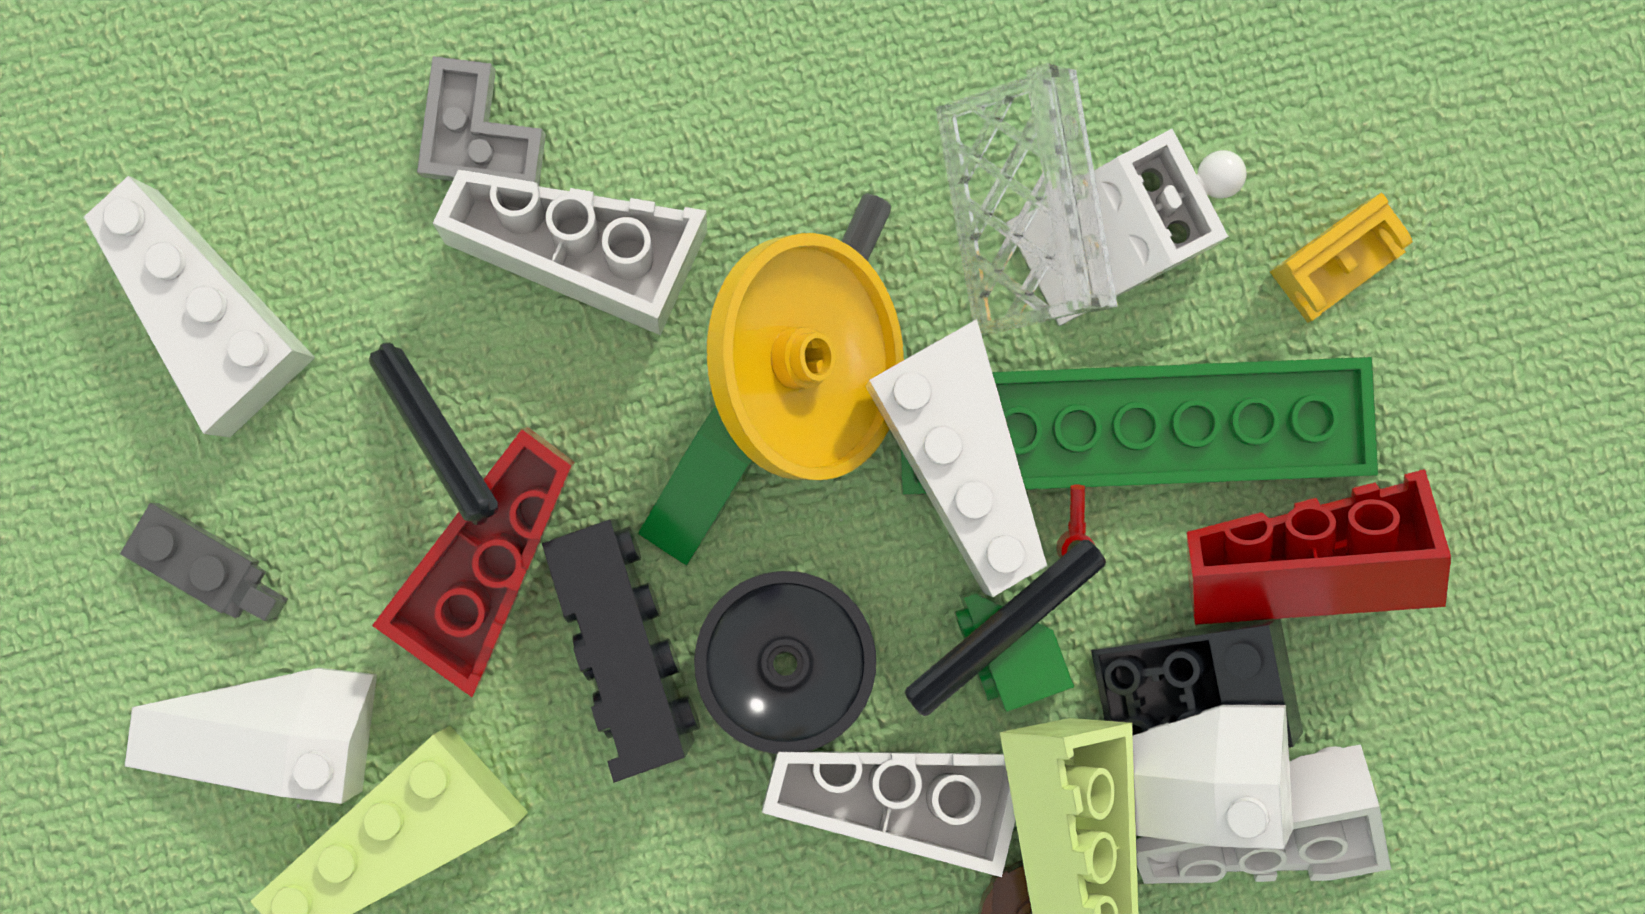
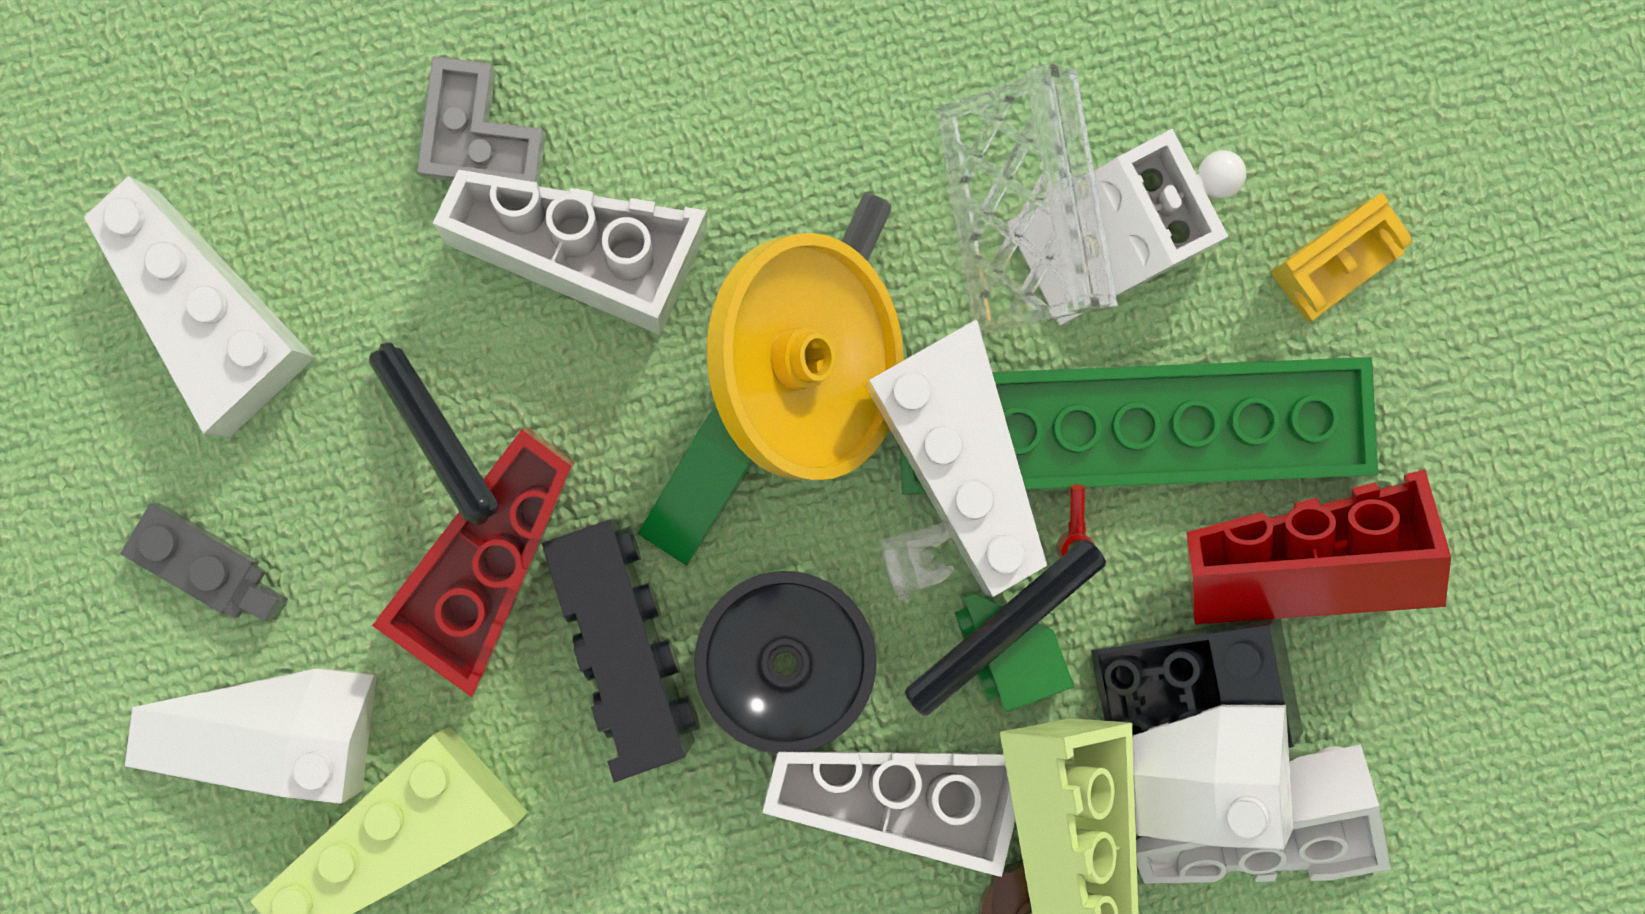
(904, 558): none -> clear hinge

